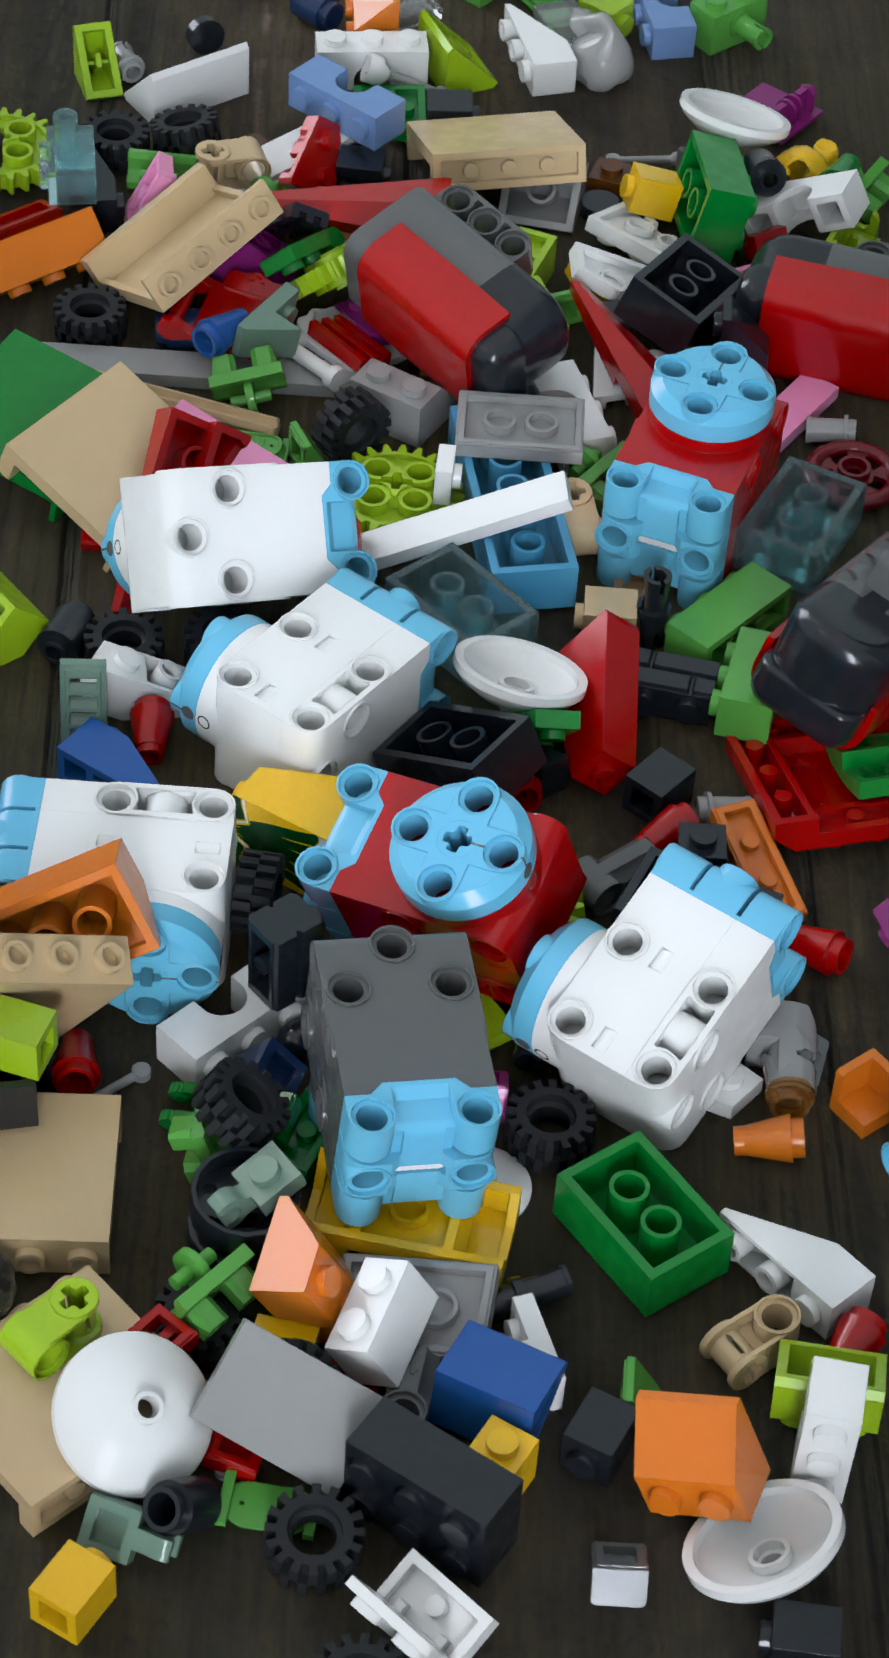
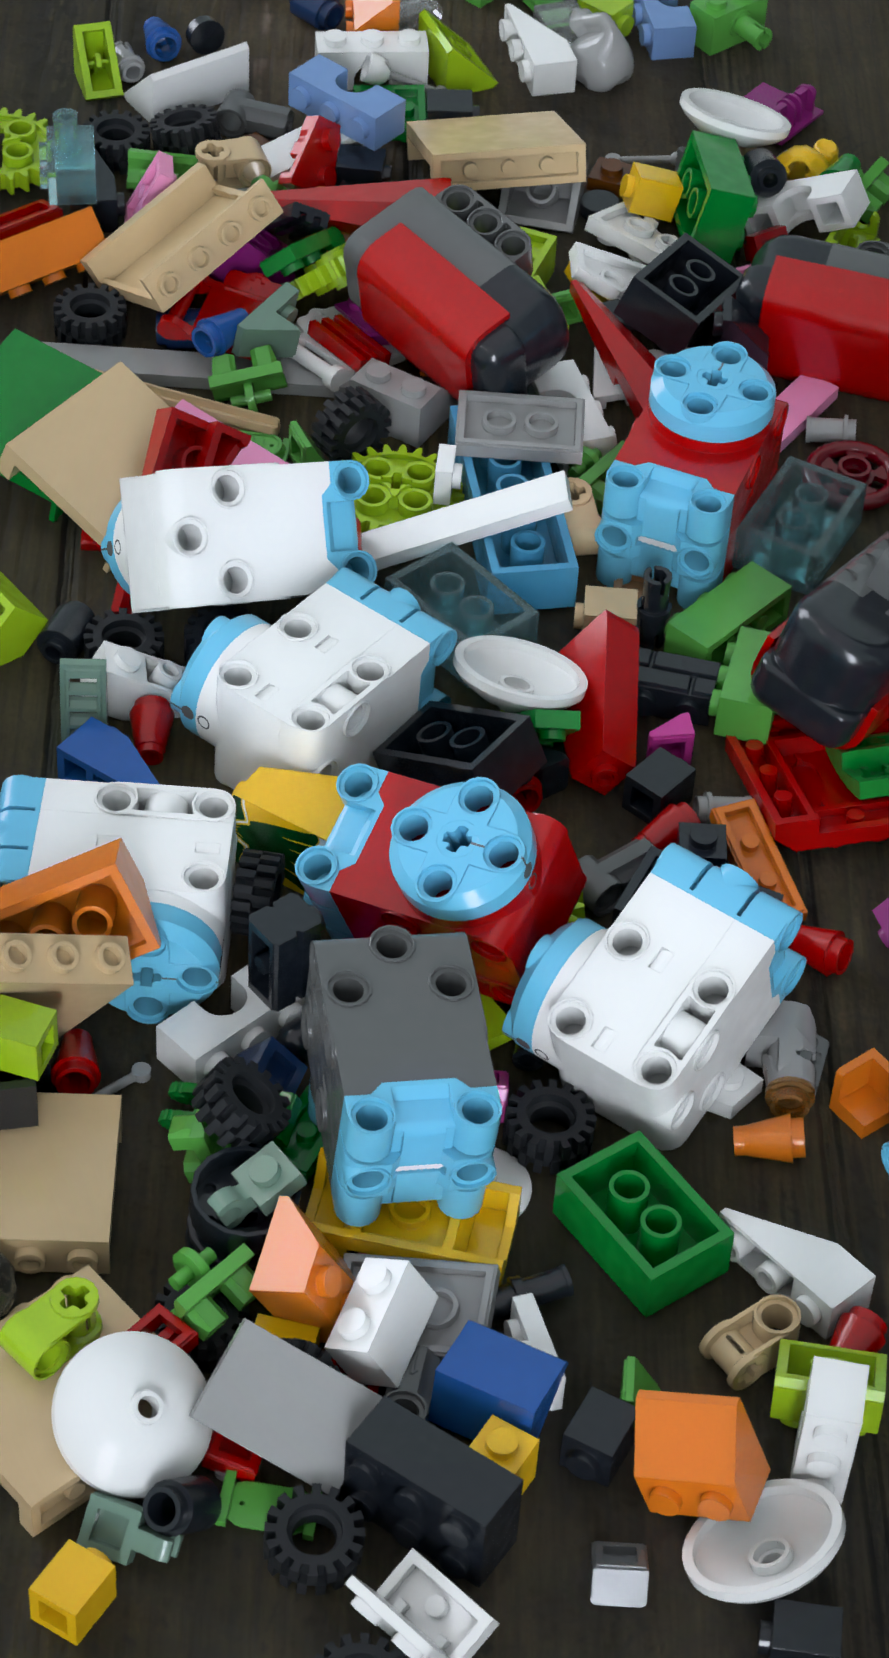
(161, 39): none -> blue cone
(244, 114): none -> dark grey piece
(674, 736): none -> dark pink slope

